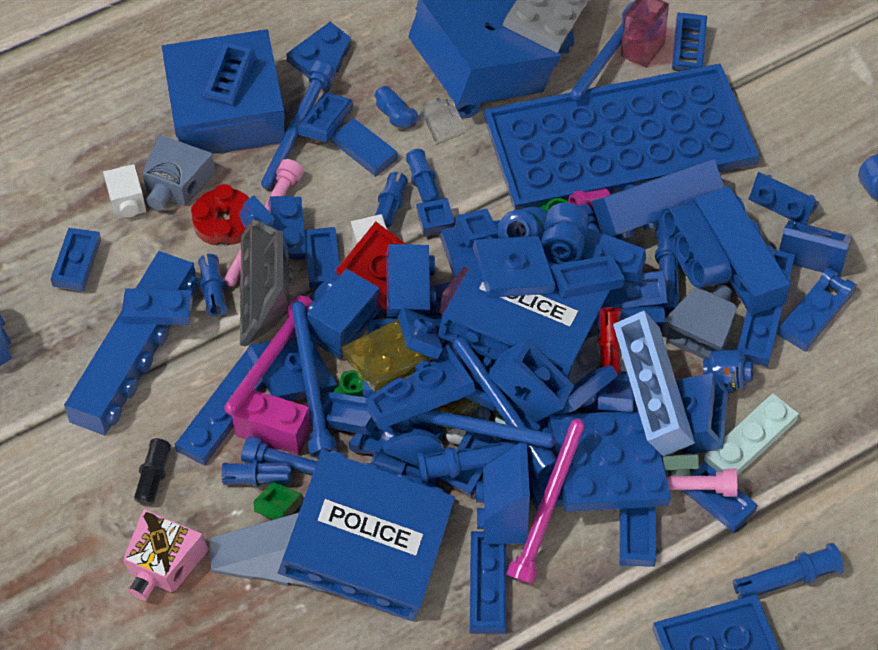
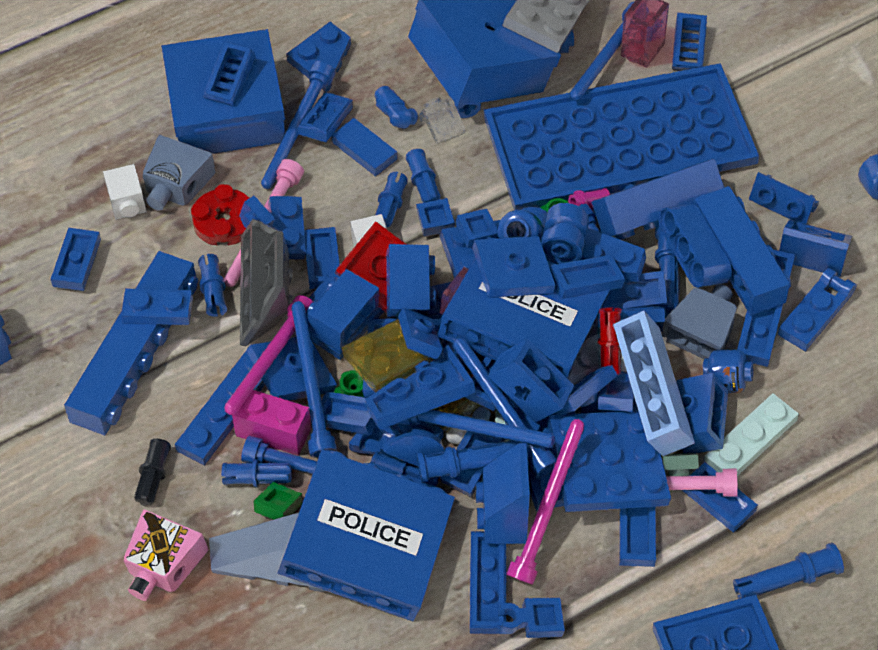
(538, 616): none -> blue plate

